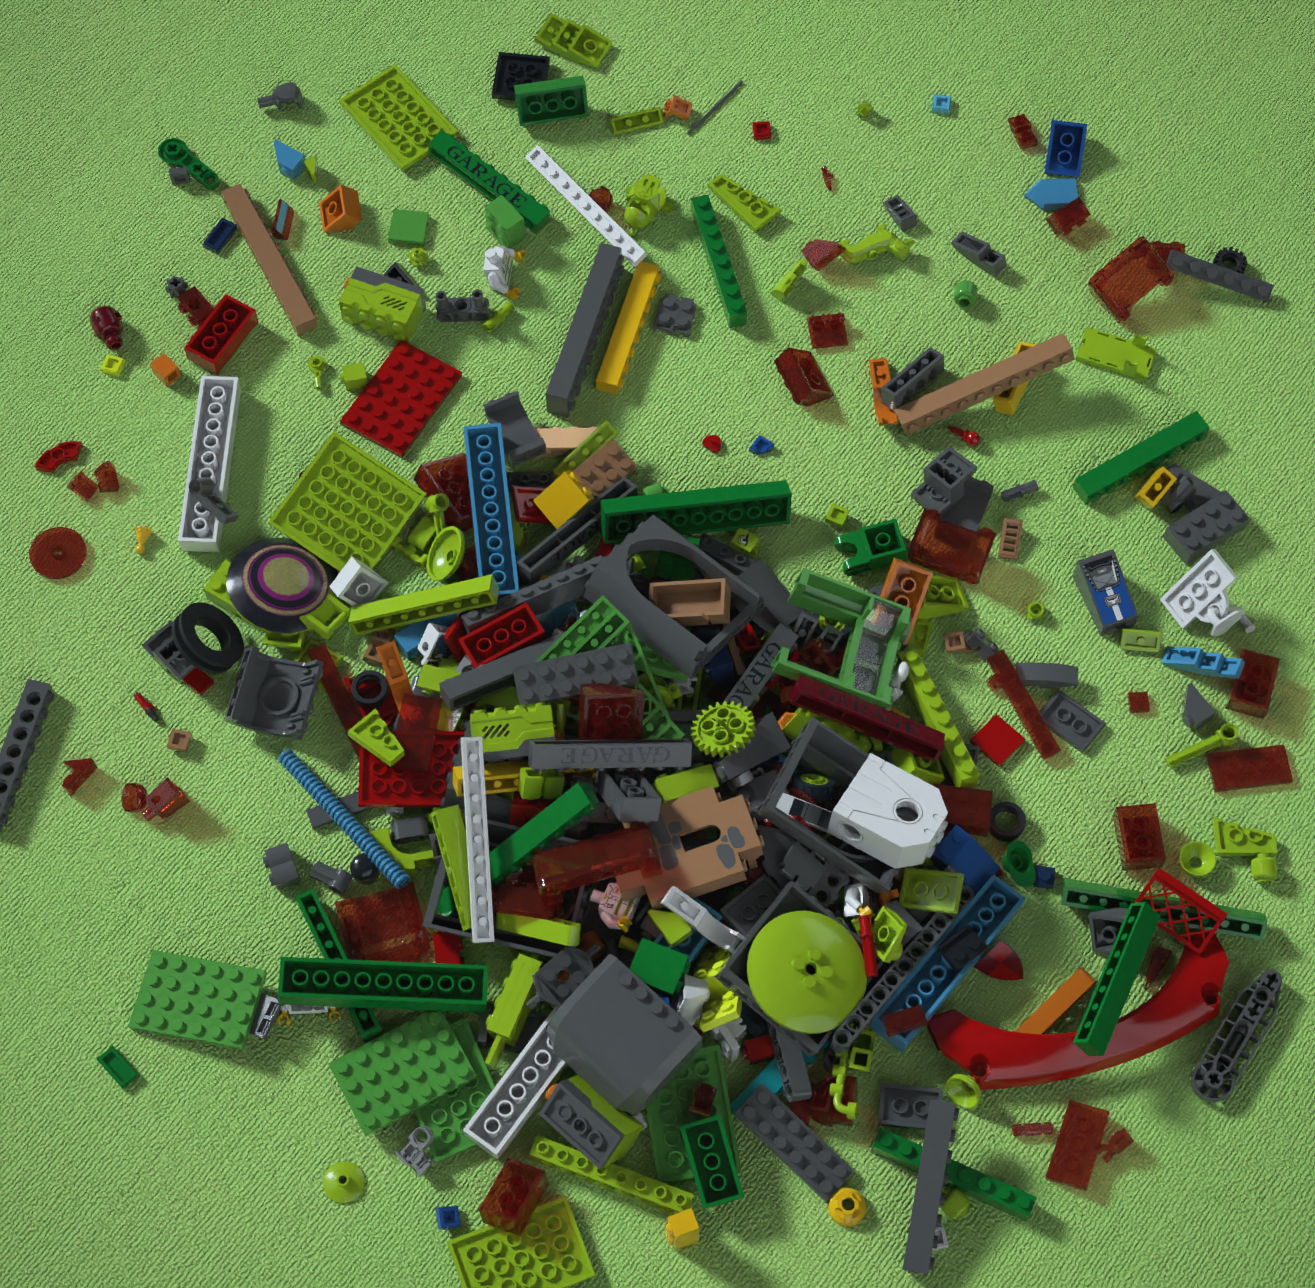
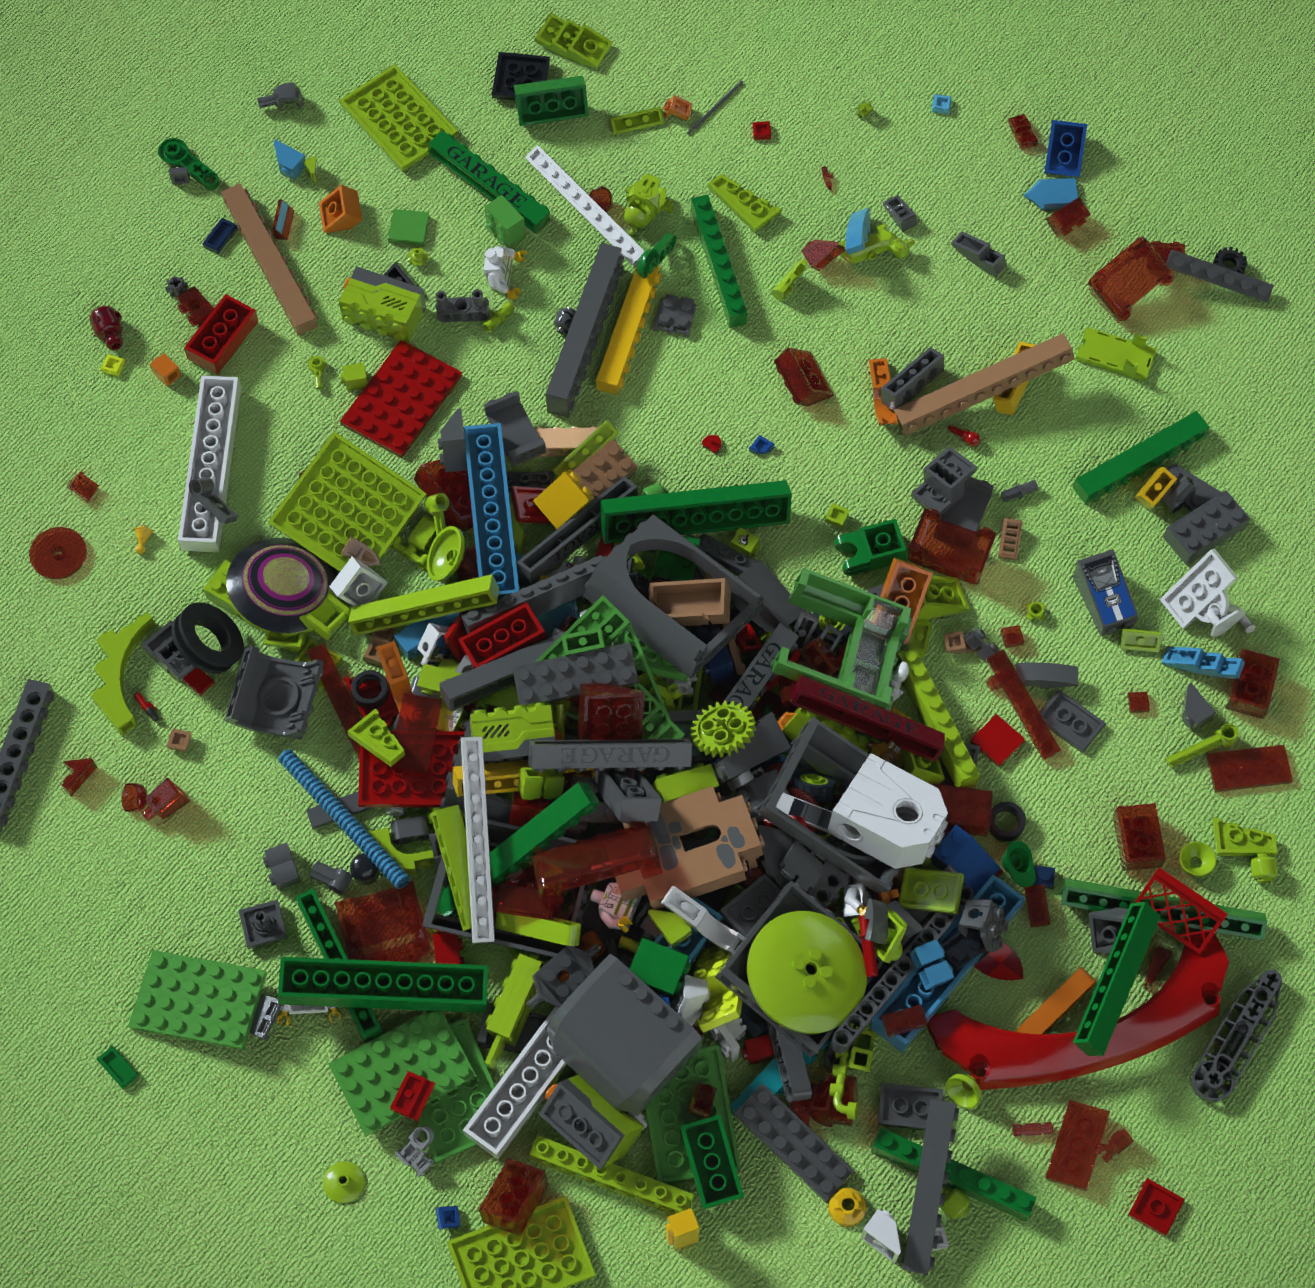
(60, 454): red tile -> none
(107, 477): clear red tile -> none
(111, 671): none -> lime arch
(261, 918): none -> dark grey plate
(360, 551): none -> medium nougat plate
(412, 1096): none -> red plate
(453, 444): none -> dark grey slope
(564, 319): none -> dark grey head
(583, 641): none -> bright green brick
(653, 257): none -> green beam
(827, 330): clear red hinge -> none
(858, 231): none -> dark azure slope
(878, 921): none -> dark grey slope
(883, 1235): none -> white slope
(887, 751): none -> dark brown rock
(926, 955): none -> dark azure piece
(965, 294): bright green head -> none
(990, 923): none -> dark grey piece
(1012, 636): none -> clear red plate
(1037, 906): none -> clear red slope
(1156, 1207): none -> red tile

